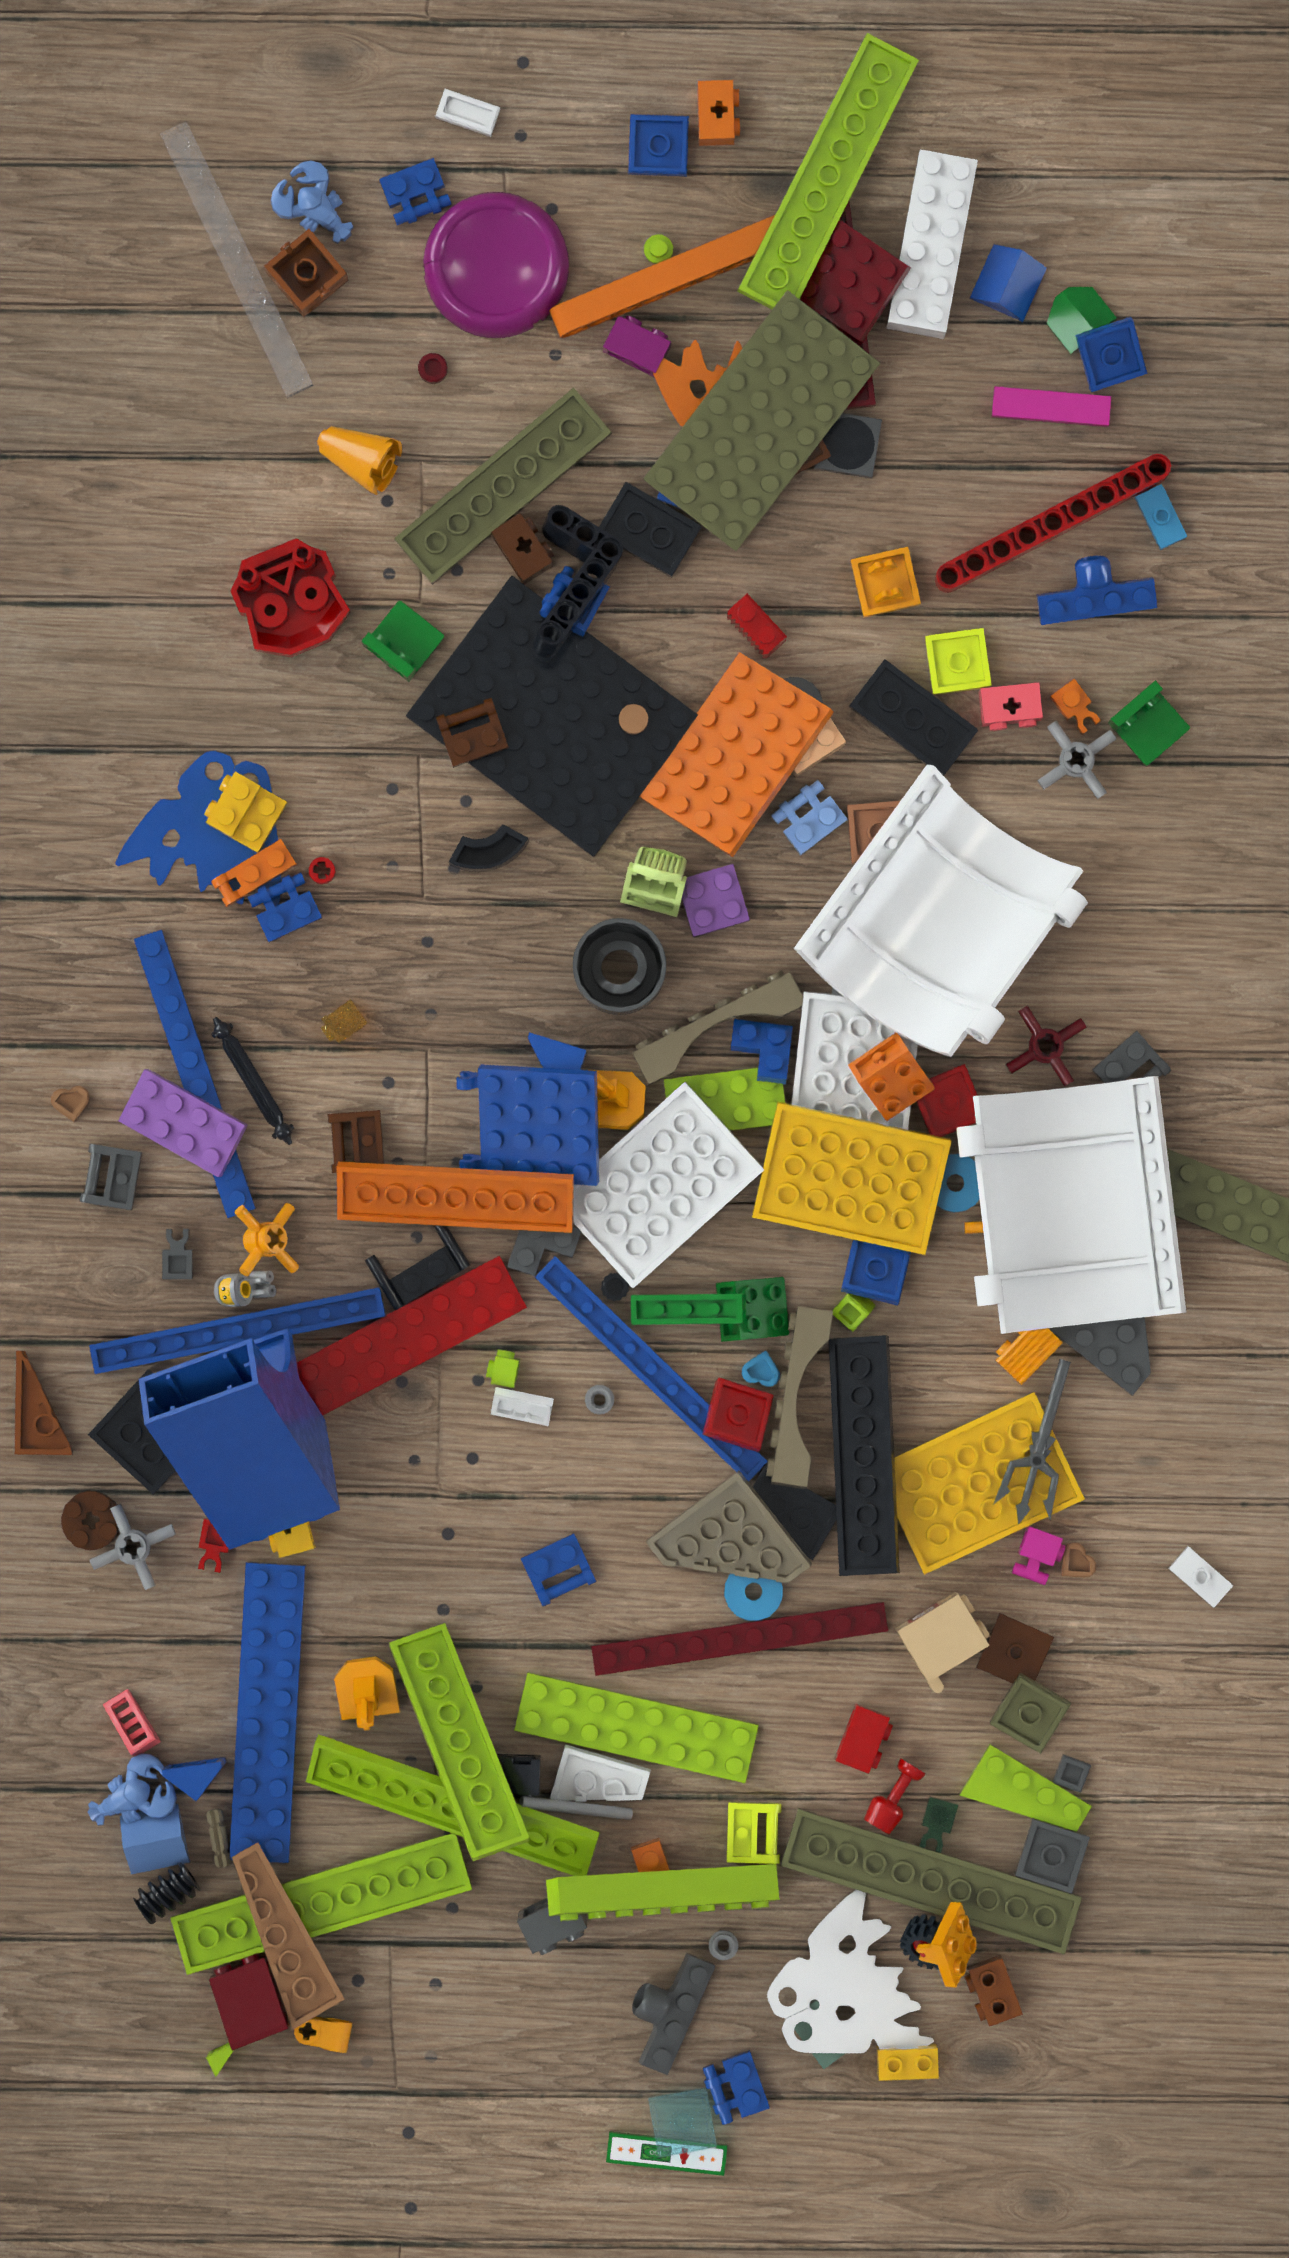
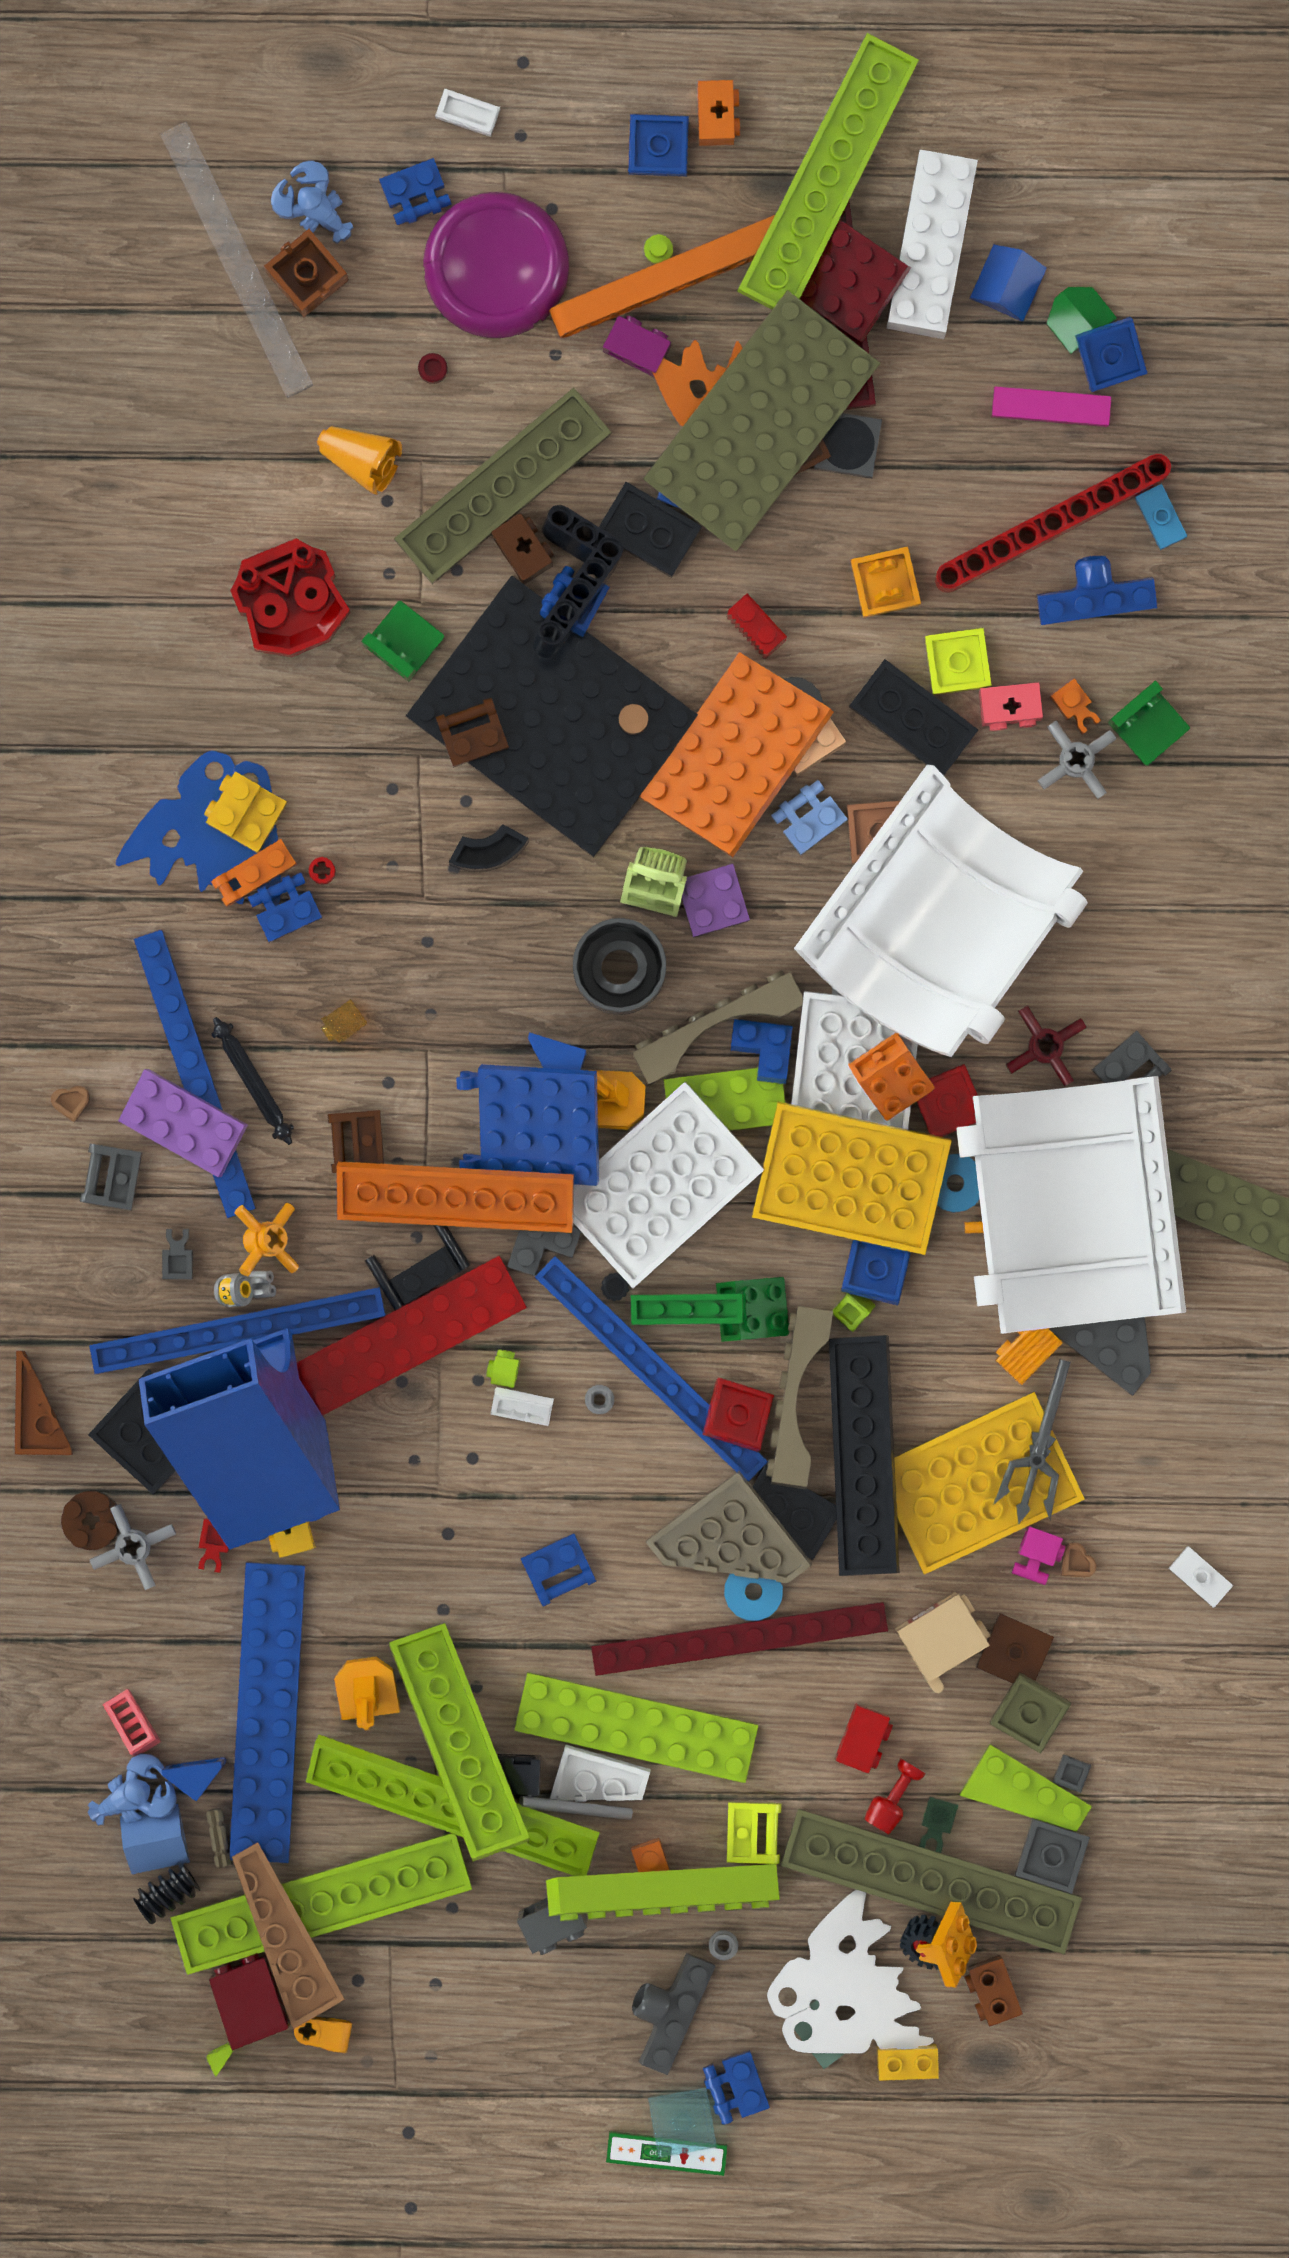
(761, 1370): dark azure tile -> none

